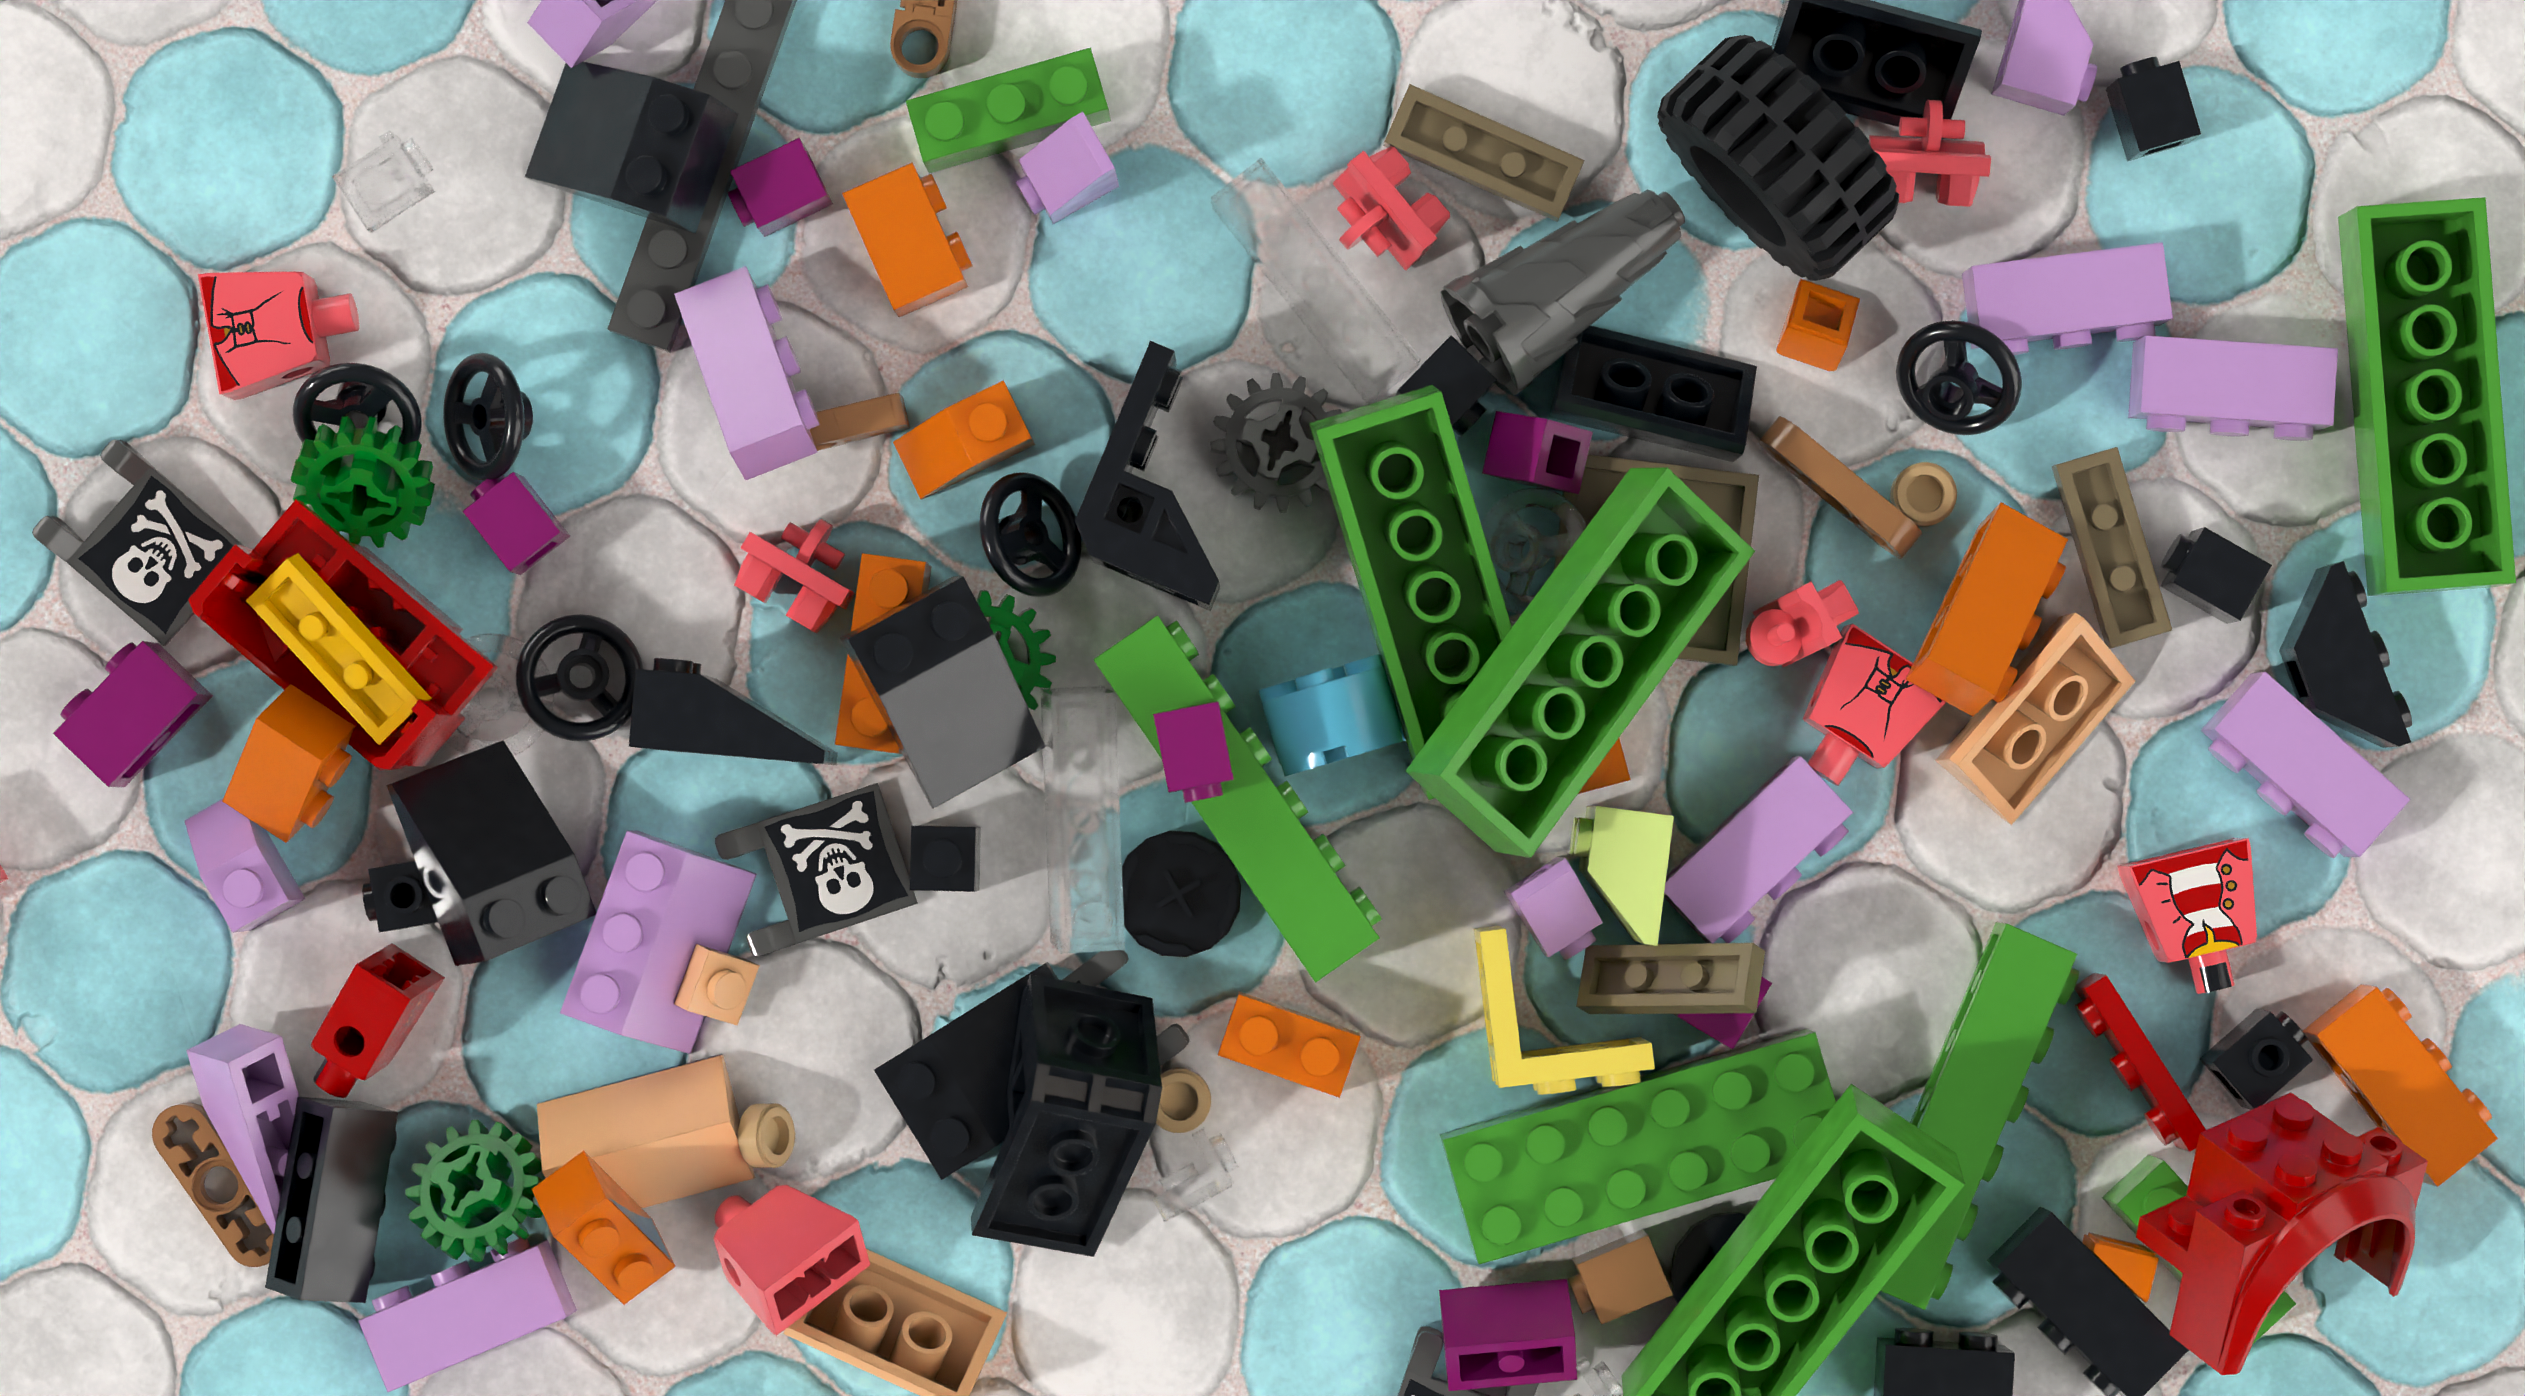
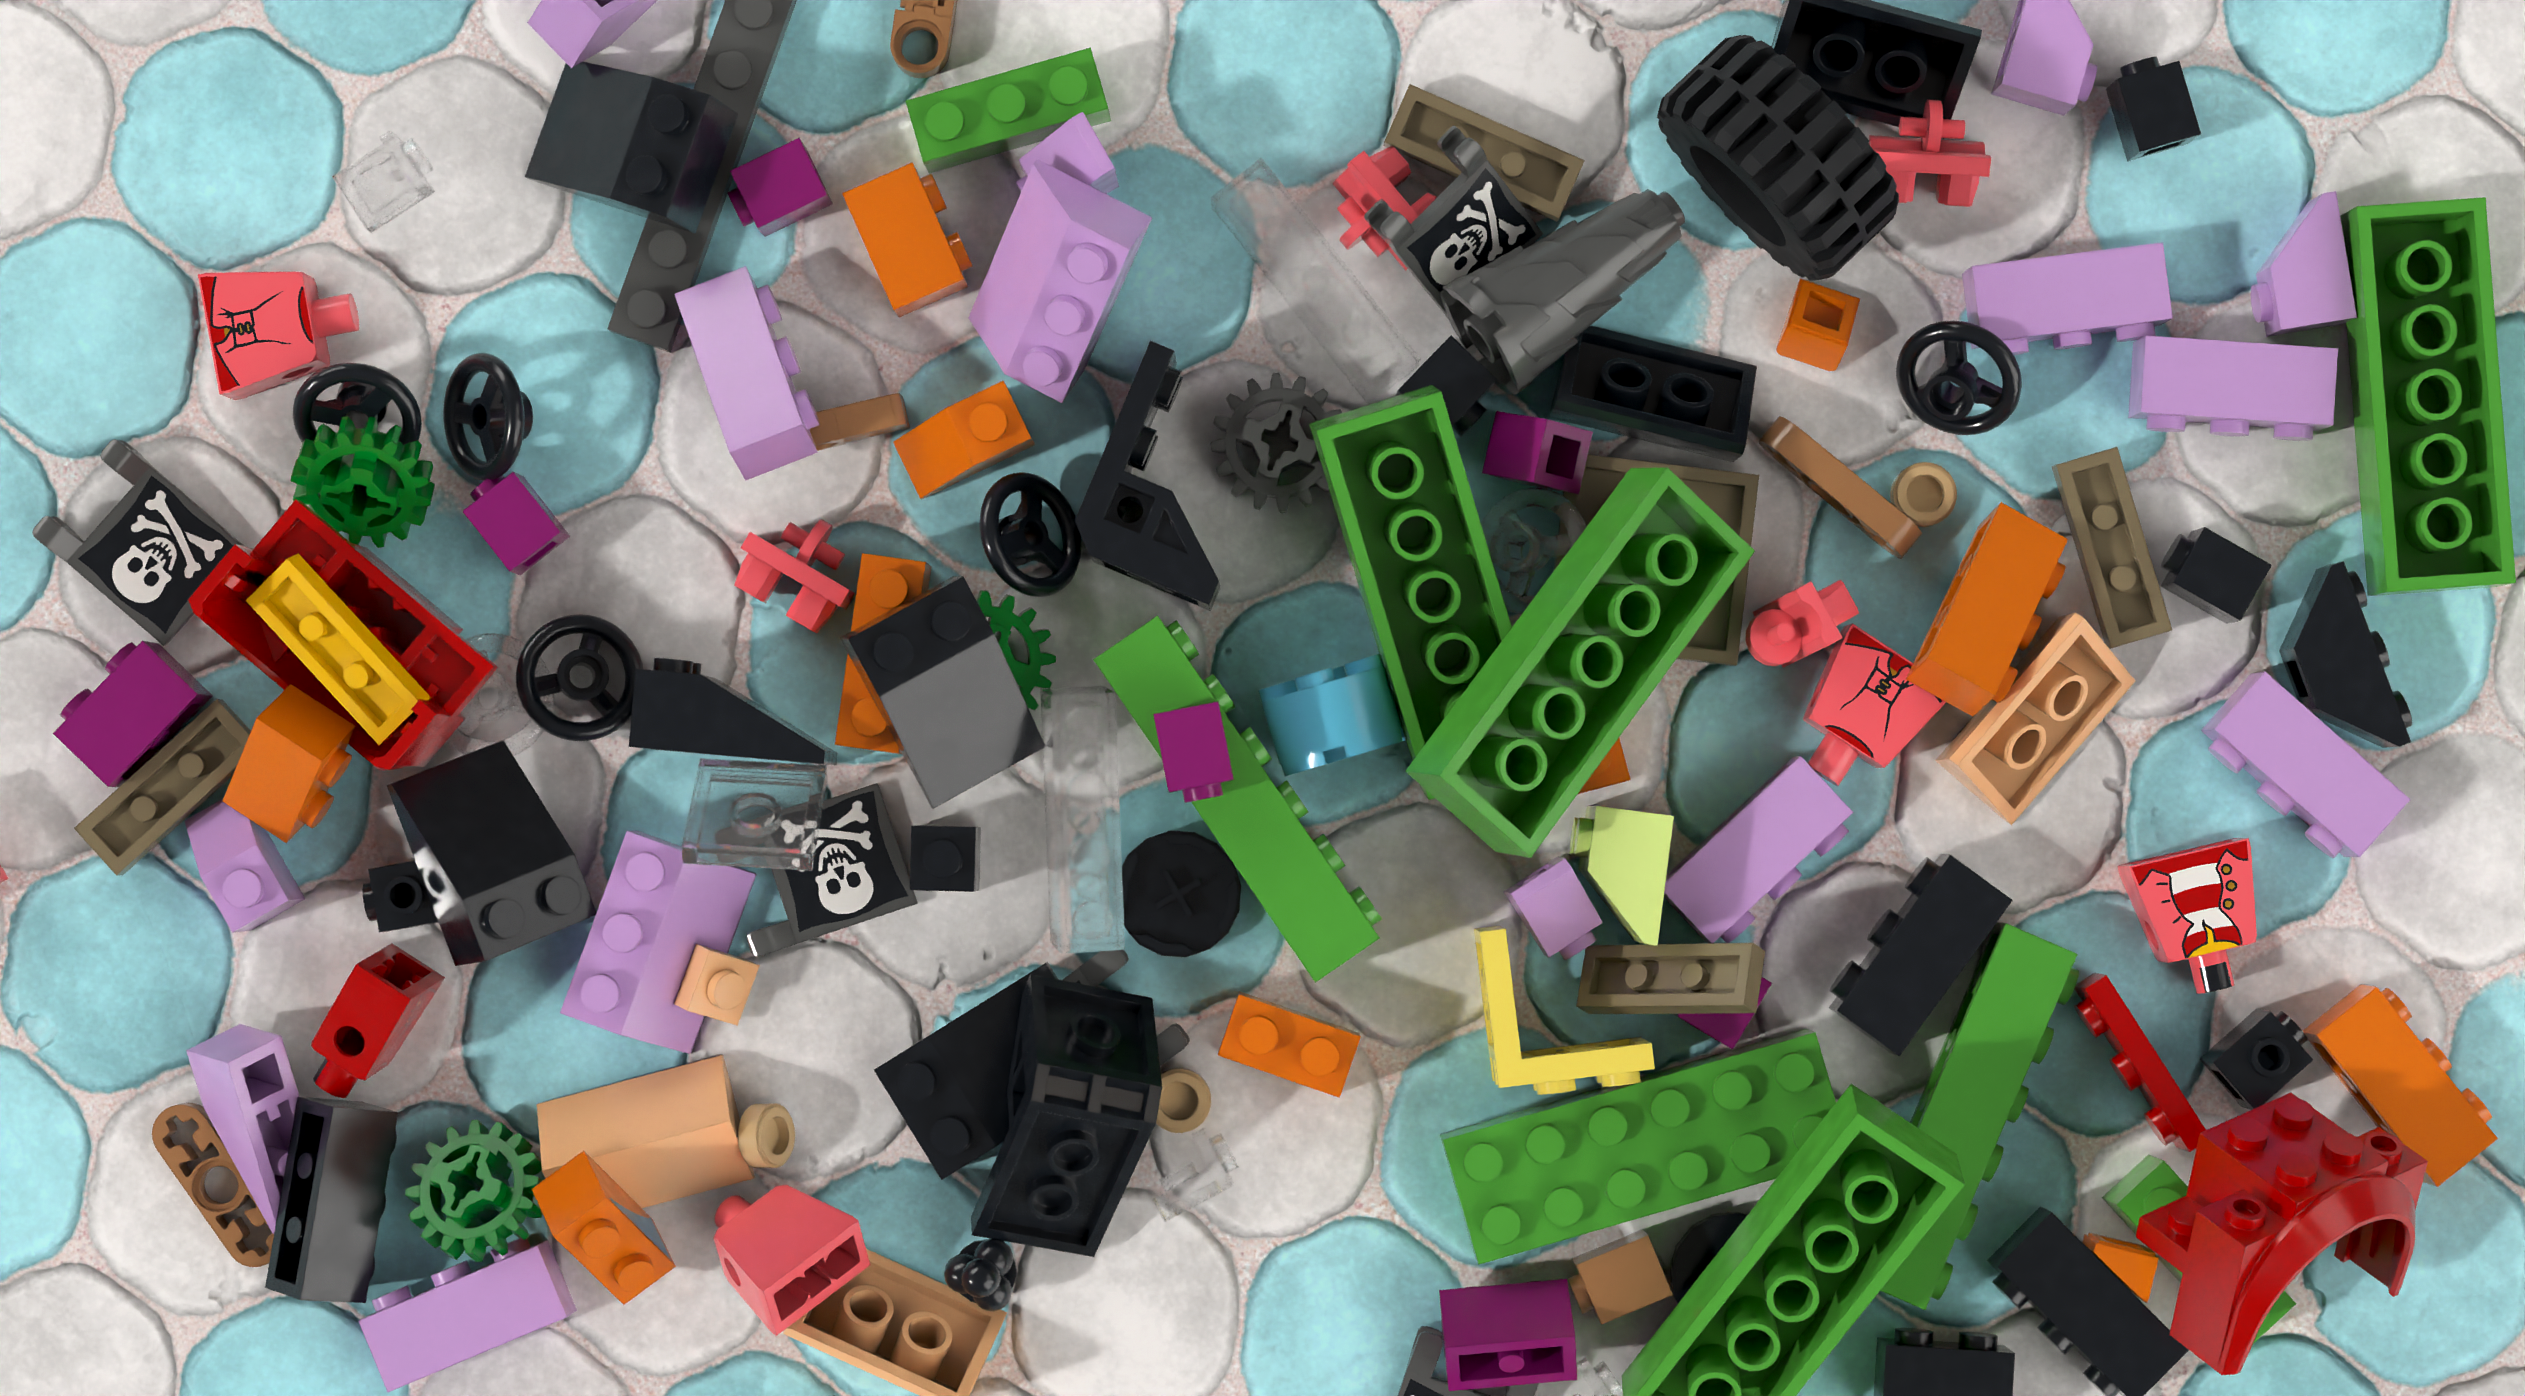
(166, 788): none -> dark tan plate
(755, 814): none -> clear tile
(983, 1273): none -> black piece
(1055, 279): none -> lavender slope
(1462, 227): none -> flag
(1918, 952): none -> black brick
(2307, 274): none -> lavender slope

